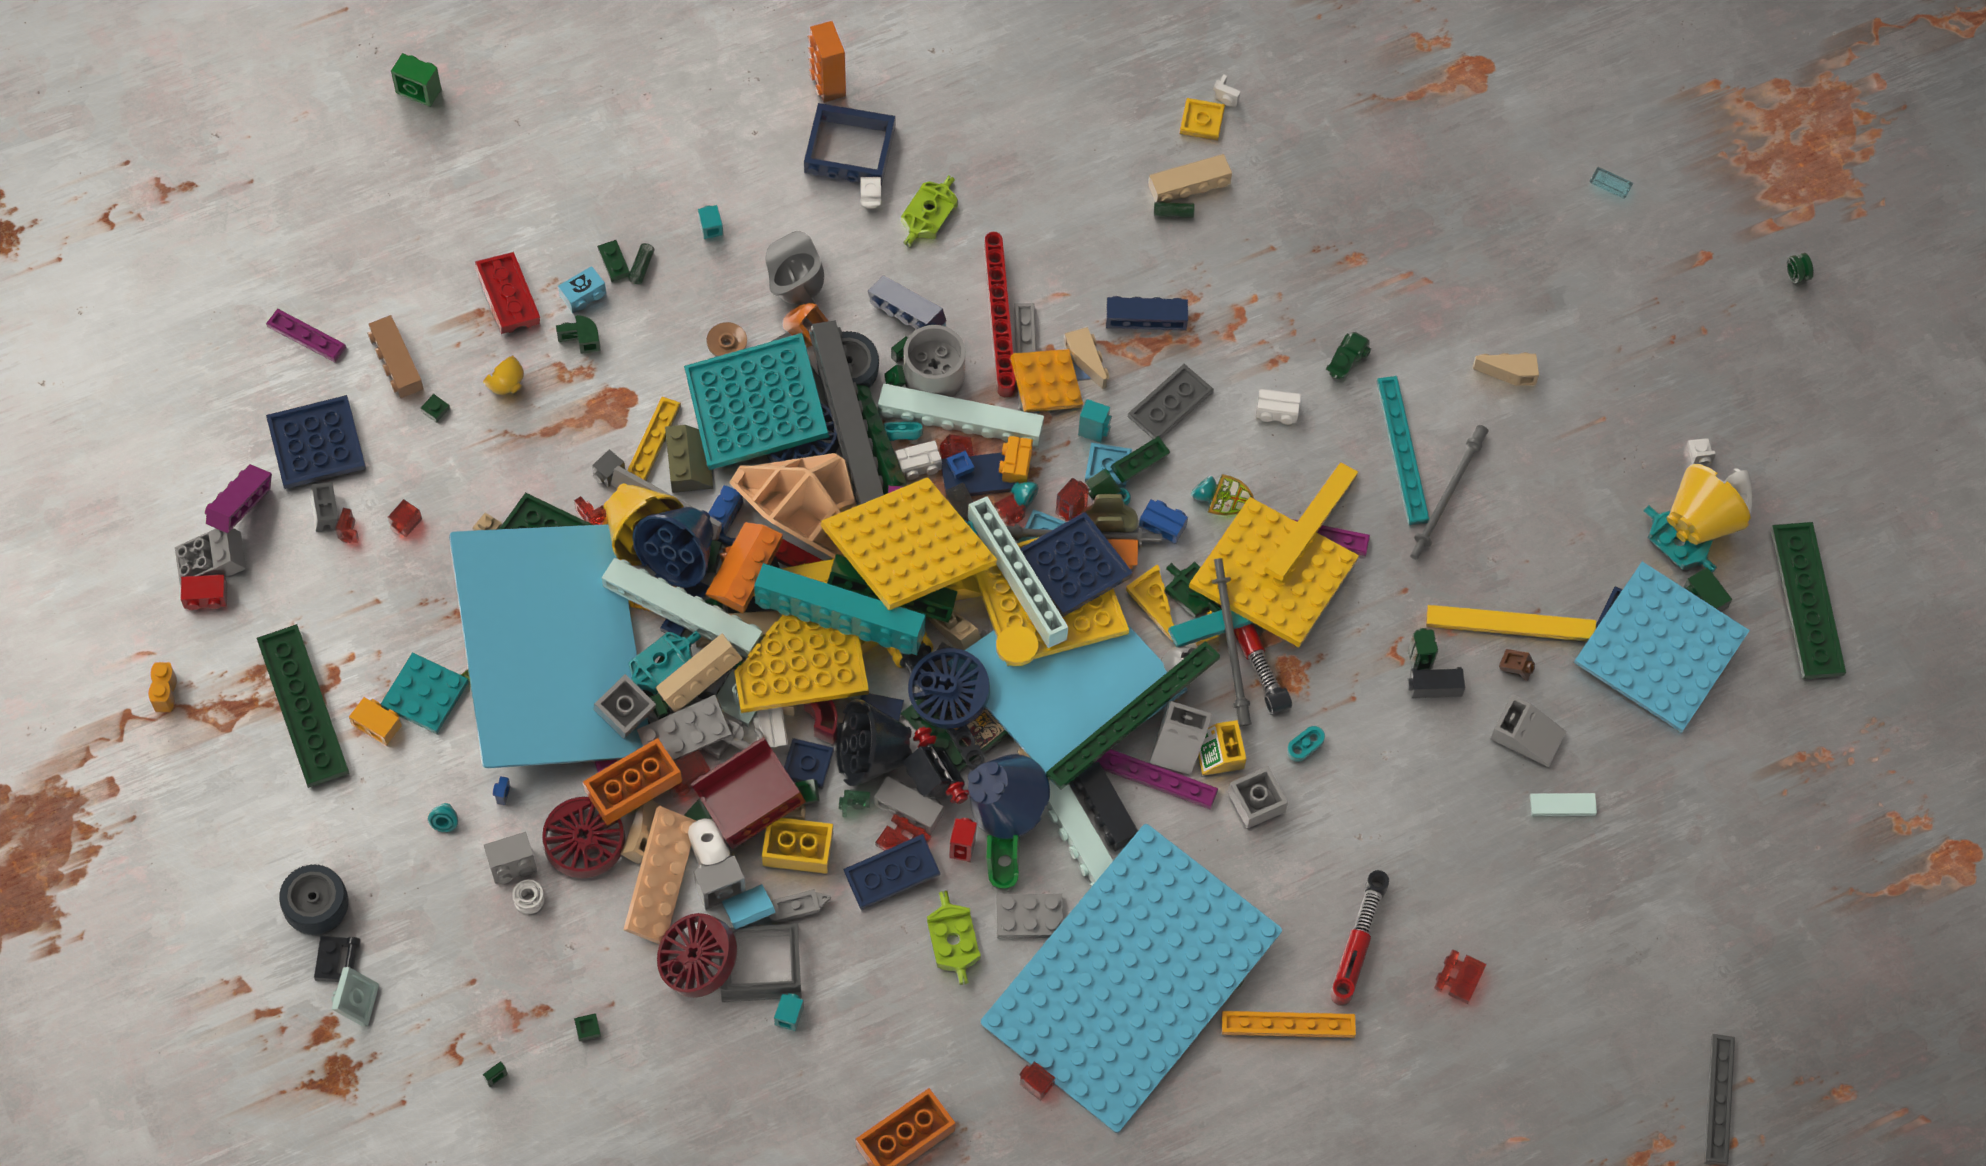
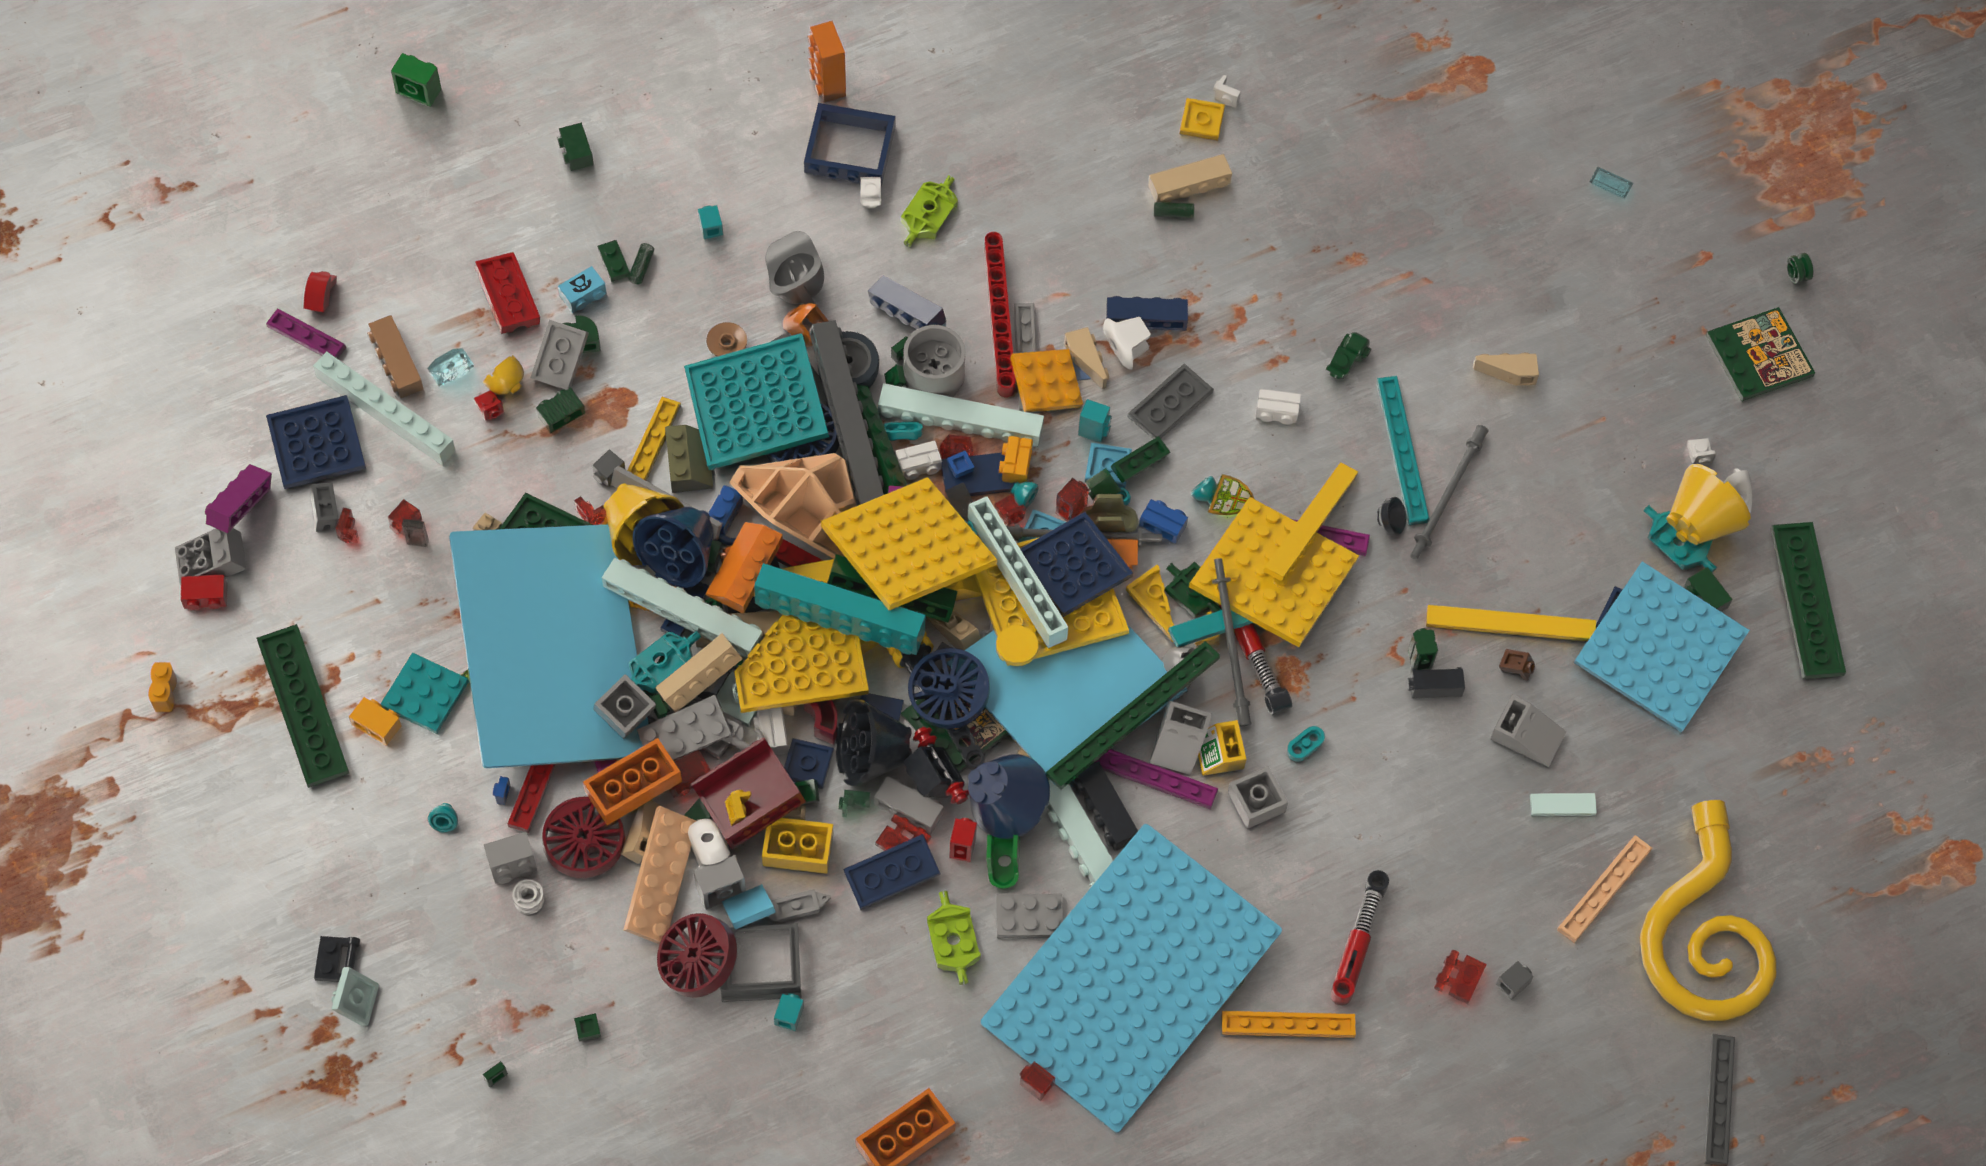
(313, 899): wheel -> none
(318, 290): none -> red brick
(384, 408): none -> light aqua brick
(415, 532): none -> clear smoke tile
(435, 408): dark green plate -> none
(450, 366): none -> clear light blue slope
(489, 405): none -> red bracket
(530, 797): none -> red plate
(559, 355): none -> light grey plate
(560, 410): none -> dark green brick
(575, 146): none -> dark green brick
(734, 805): none -> yellow bracket
(1127, 339): none -> white piece
(1392, 516): none -> black piece
(1515, 979): none -> dark grey brick
(1604, 889): none -> light nougat tile
(1712, 828): none -> yellow animal
(1760, 354): none -> plate

